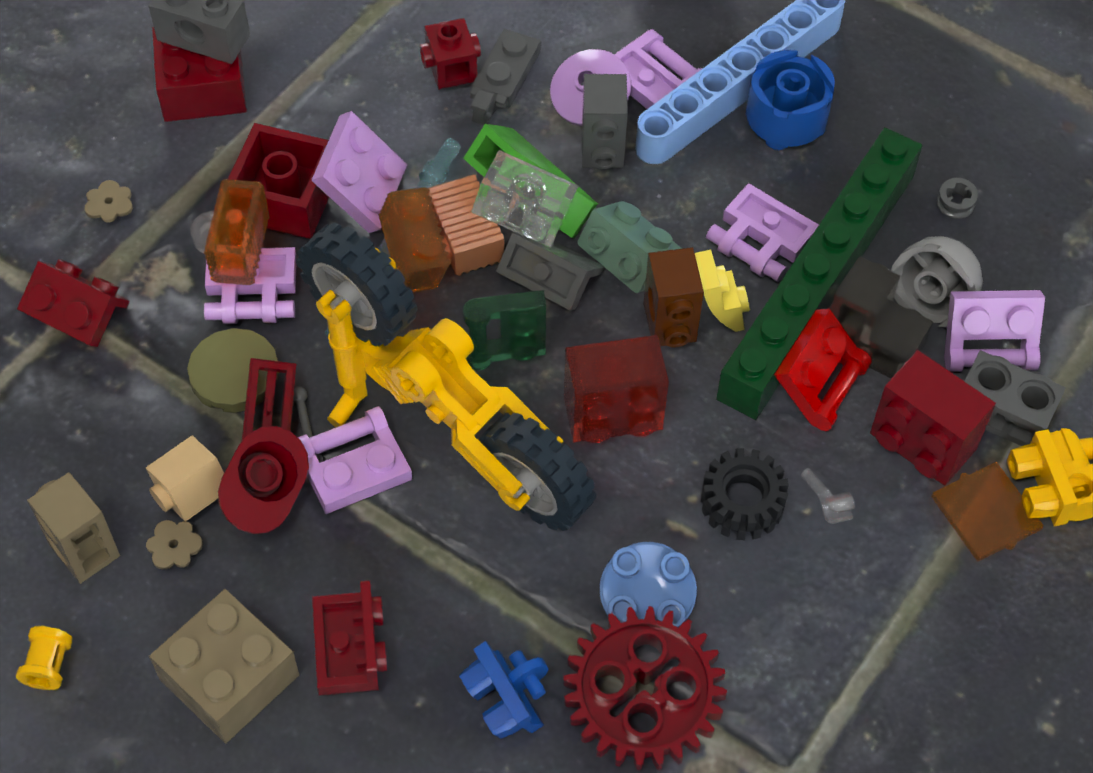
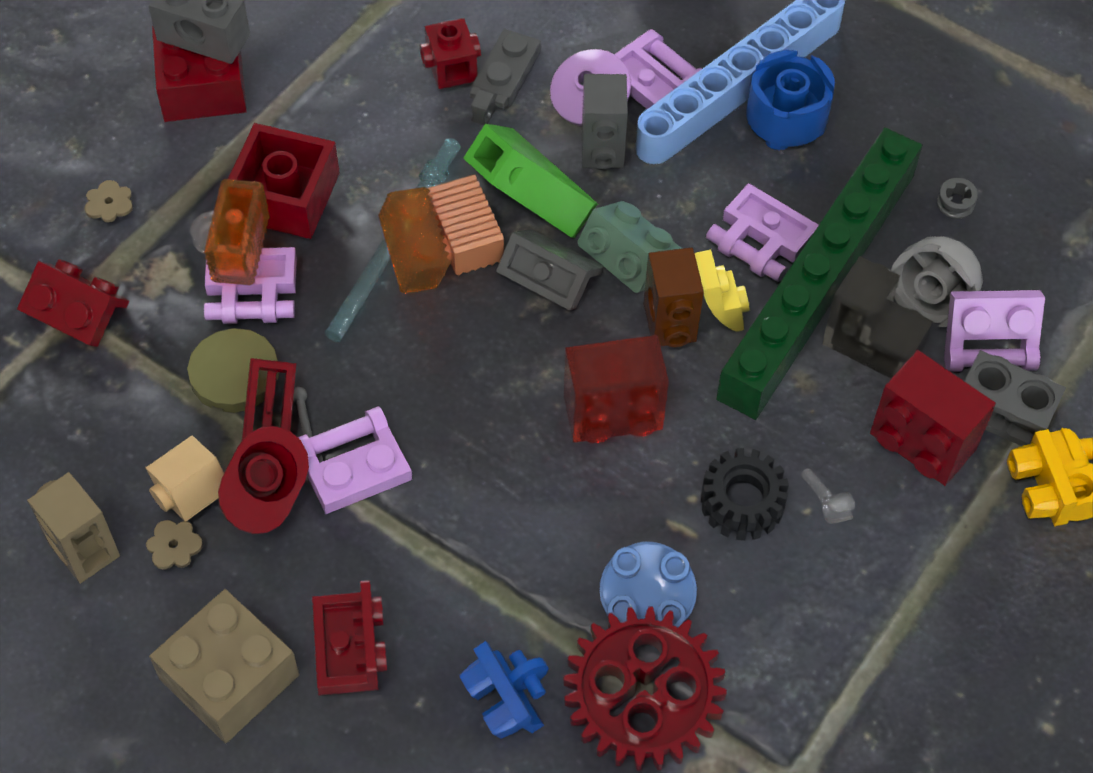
(44, 658): yellow bush -> none
(358, 171): lavender plate -> none
(365, 314): piece -> none
(520, 327): clear green plate -> none
(524, 198): clear brick -> none
(813, 361): red plate -> none
(986, 511): clear orange piece -> none

